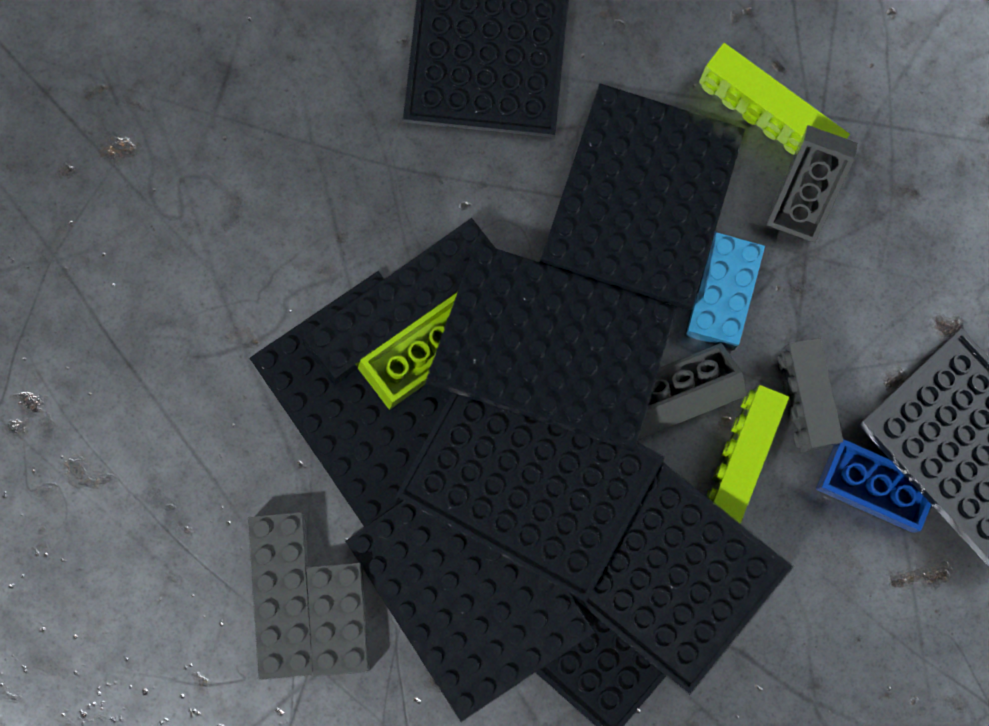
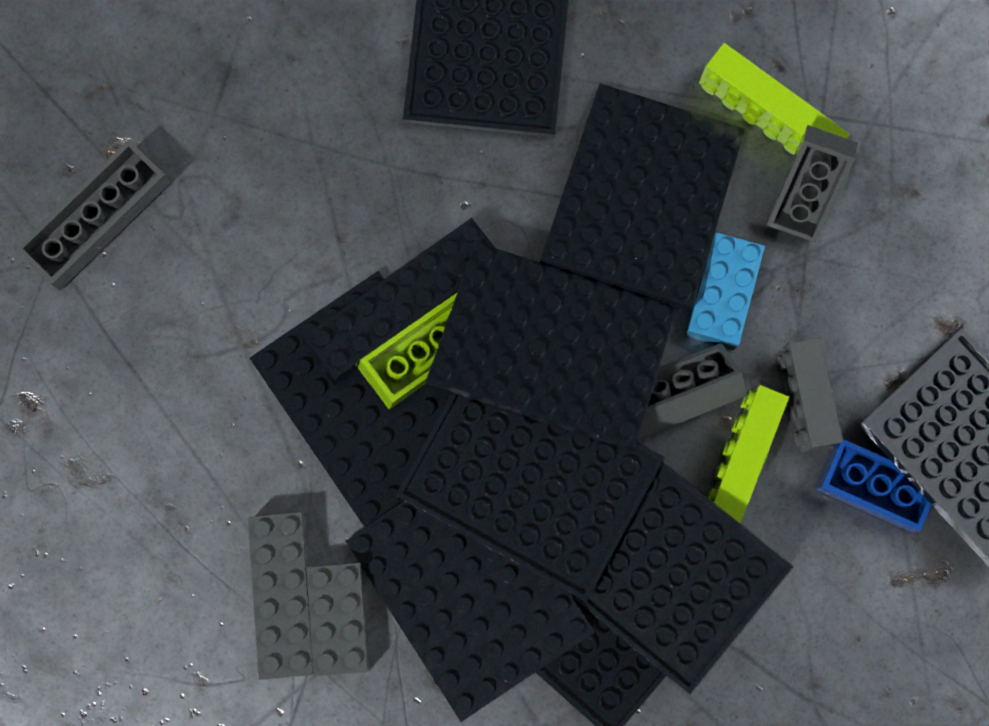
(93, 215): none -> dark grey brick

